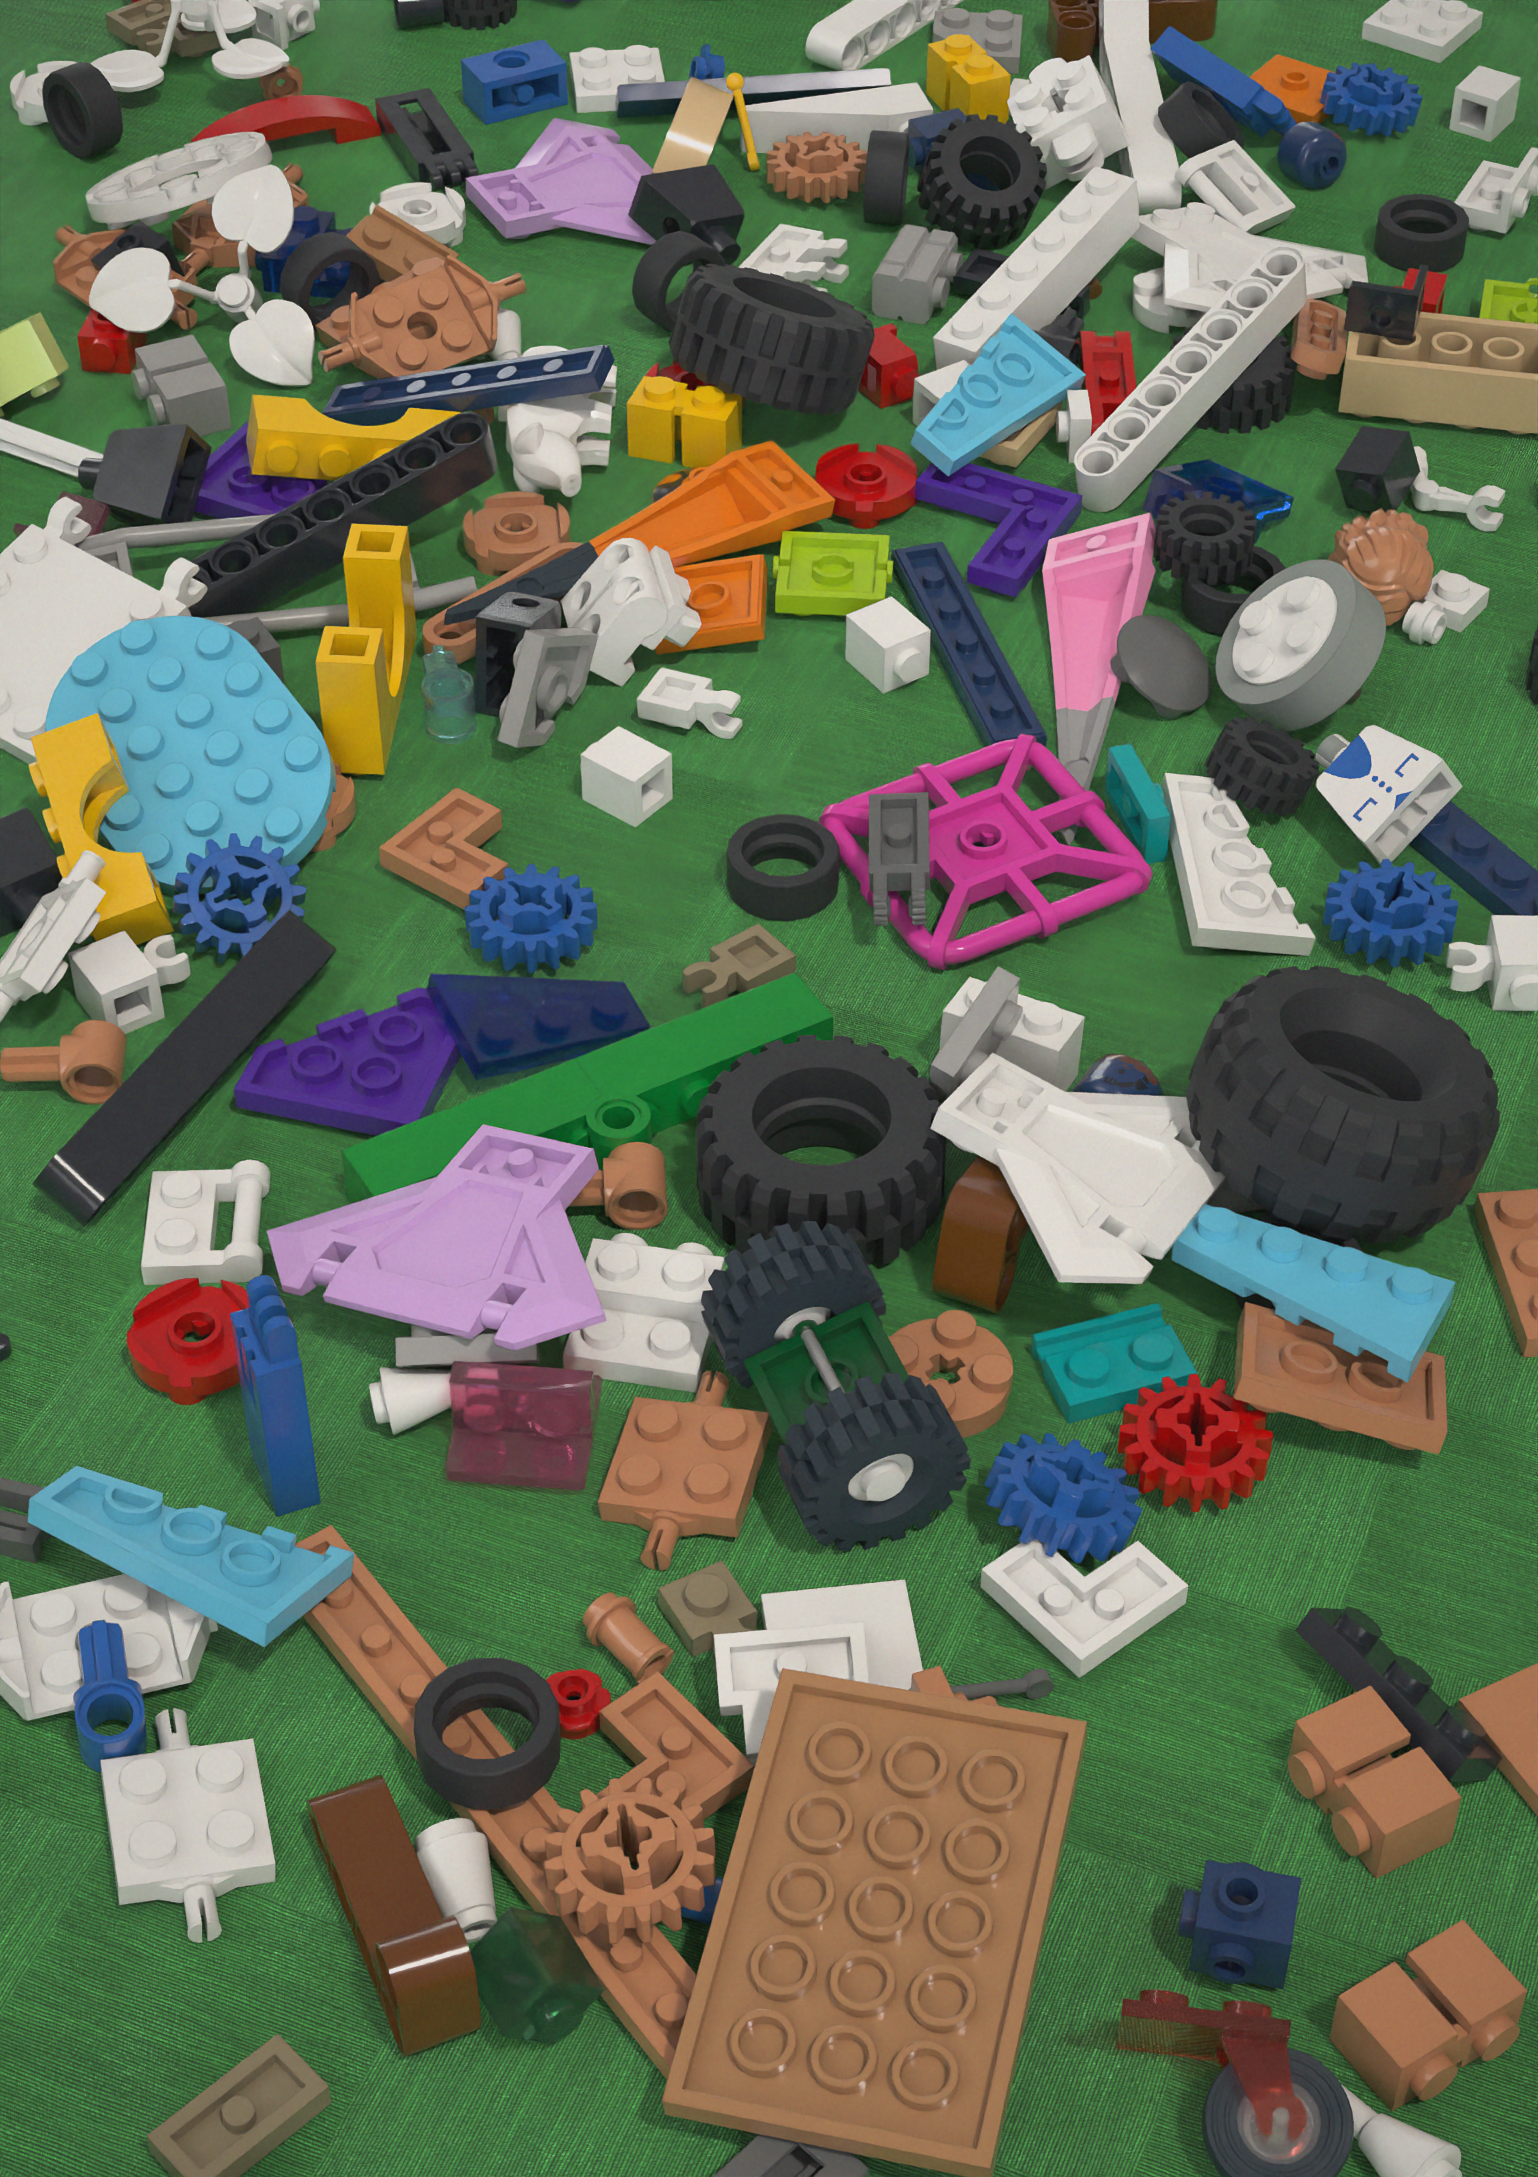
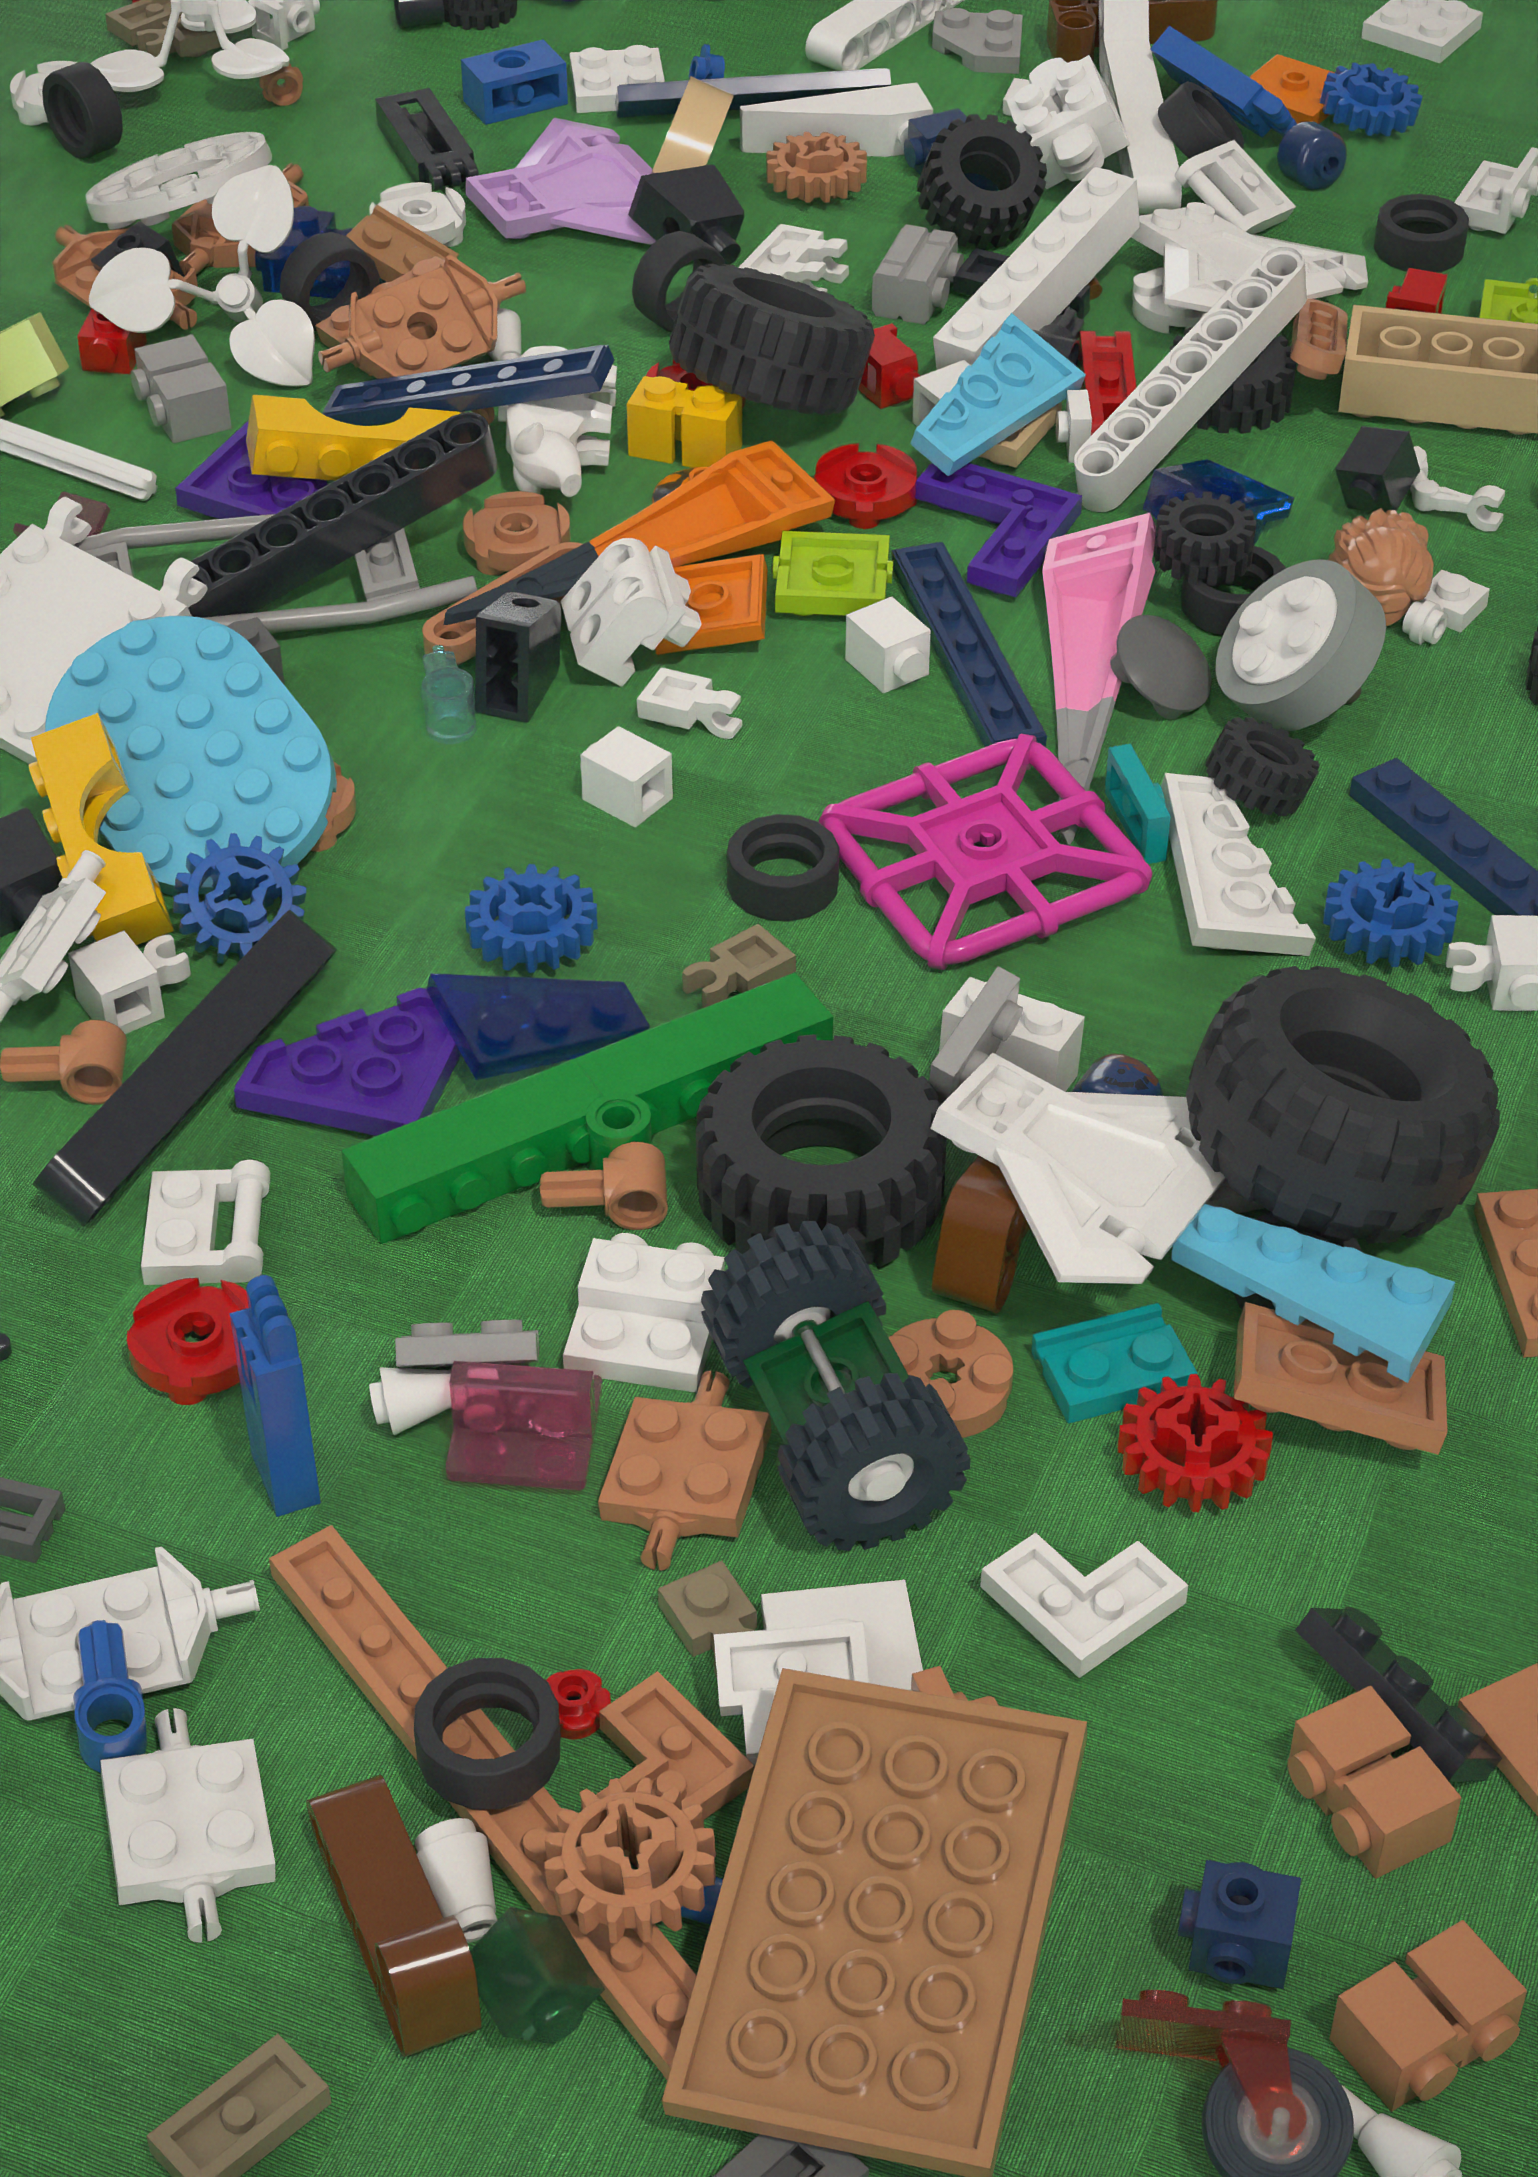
(148, 474): black torso -> none
(190, 1553): medium azure wing -> none
(297, 116): red slope -> none
(368, 663): yellow arch -> none
(442, 848): nougat plate -> none
(459, 1245): lavender plate -> none
(548, 671): light grey plate -> none
(615, 1625): nougat pin -> none
(735, 83): yellow hinge -> none
(886, 177): black tyre -> none
(899, 852): dark grey hinge -> none
(967, 78): yellow piece -> none
(1035, 1685): dark grey hinge -> none
(1062, 1497): blue gear -> none
(1383, 787): white torso -> none
(1385, 309): black bracket -> none
(1484, 103): white brick -> none

